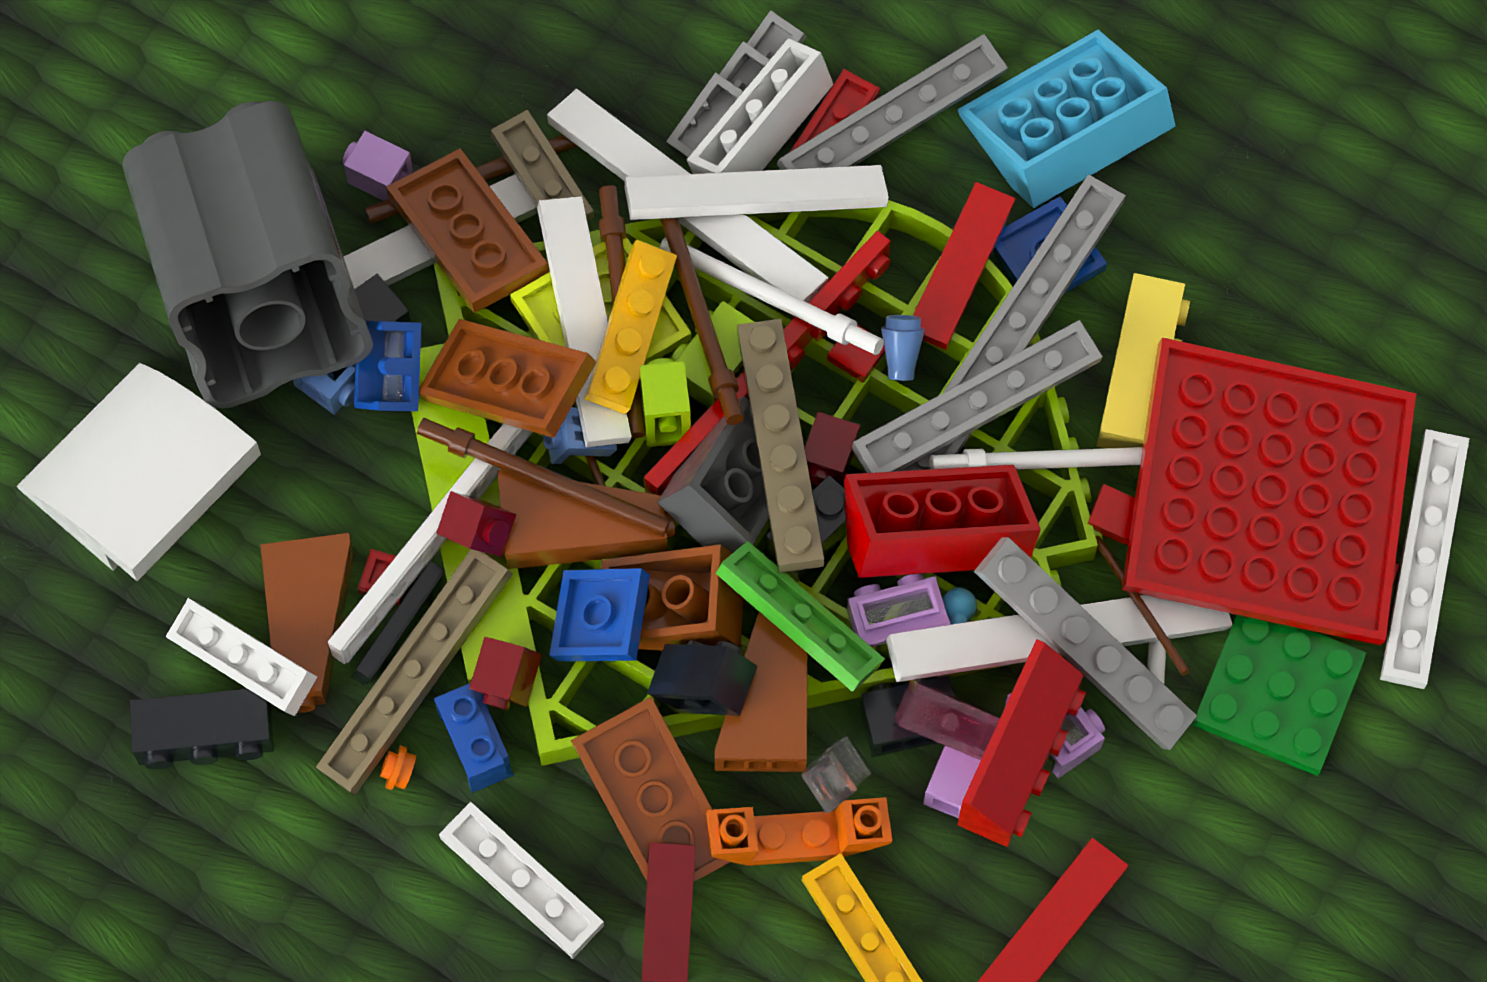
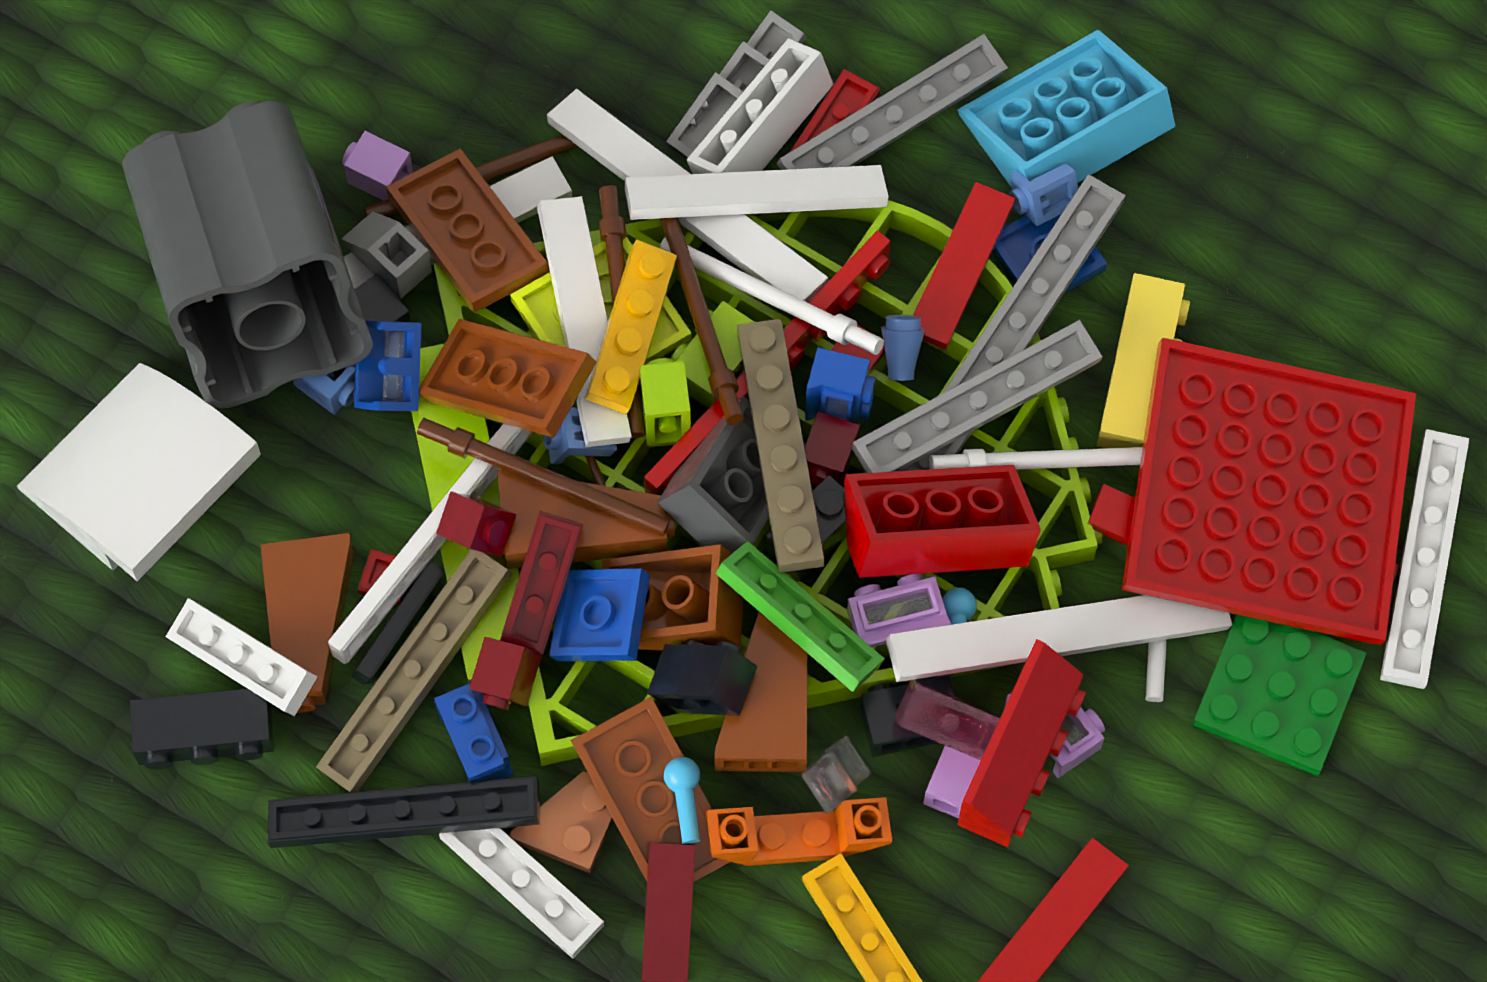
(389, 251): none -> light grey slope
(398, 768): orange plate -> none
(404, 812): none -> black tile
(535, 161): dark tan plate -> none
(541, 581): none -> dark red tile
(570, 825): none -> nougat wing
(682, 777): none -> medium azure bar
(839, 387): none -> blue window
(1045, 195): none -> medium blue bracket
(1085, 643): light grey plate -> none
(1152, 622): reddish brown piece -> none

